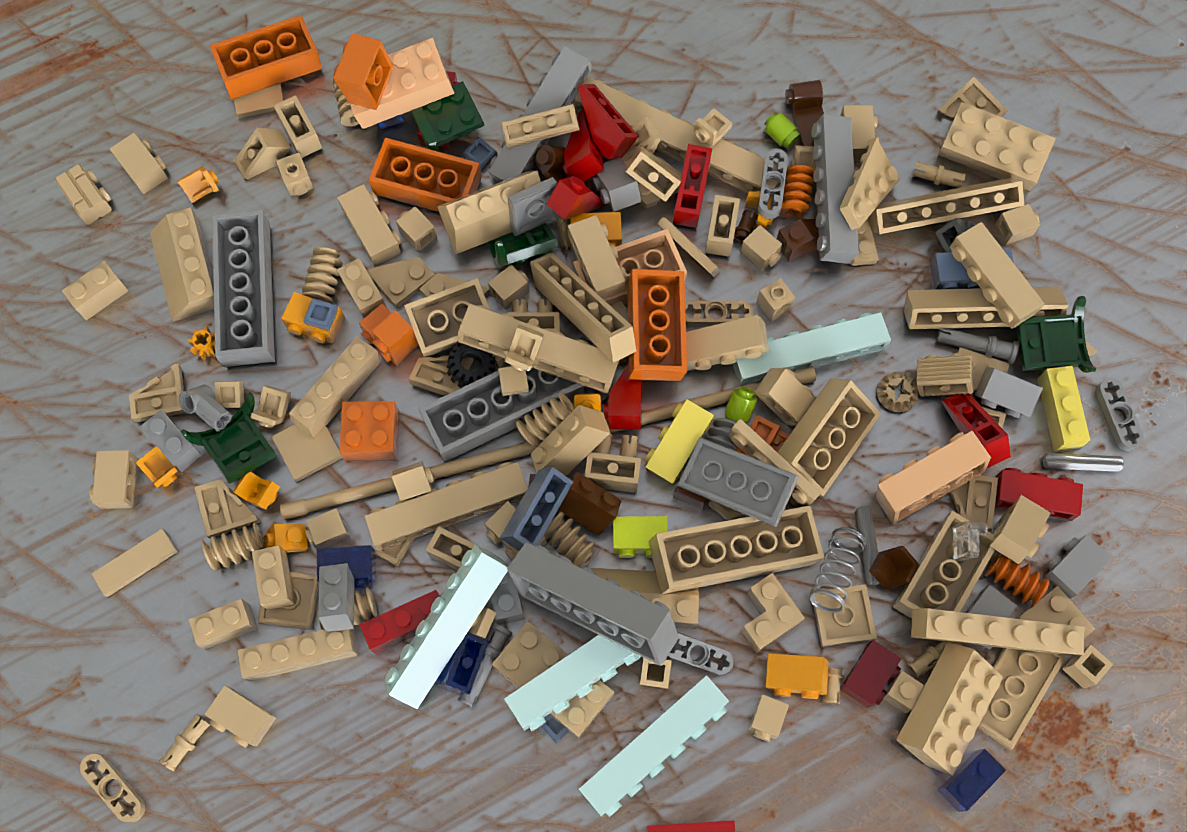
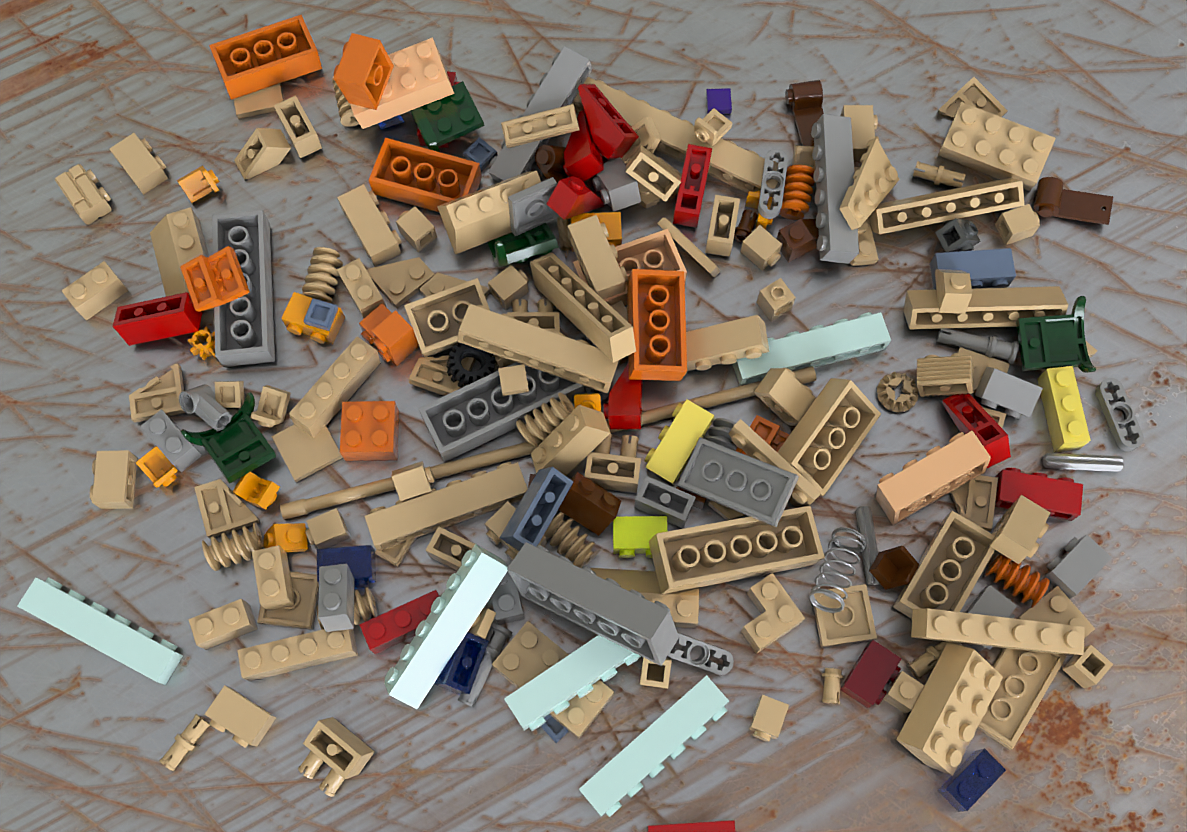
(100, 788): tan beam -> none
(101, 631): none -> light aqua brick
(134, 562): tan tile -> none
(157, 319): none -> red brick
(214, 279): none -> orange slope
(295, 174): tan brick -> none
(339, 749): none -> tan brick
(524, 348): tan bracket -> none
(663, 500): none -> light grey brick
(696, 307): tan beam -> none
(719, 99): none -> dark purple tile
(741, 405): lime brick -> none
(781, 130): lime brick -> none
(797, 675): light orange brick -> none
(953, 290): none -> tan slope
(967, 539): clear tile -> none
(996, 275): tan brick -> none
(1070, 204): none -> reddish brown door

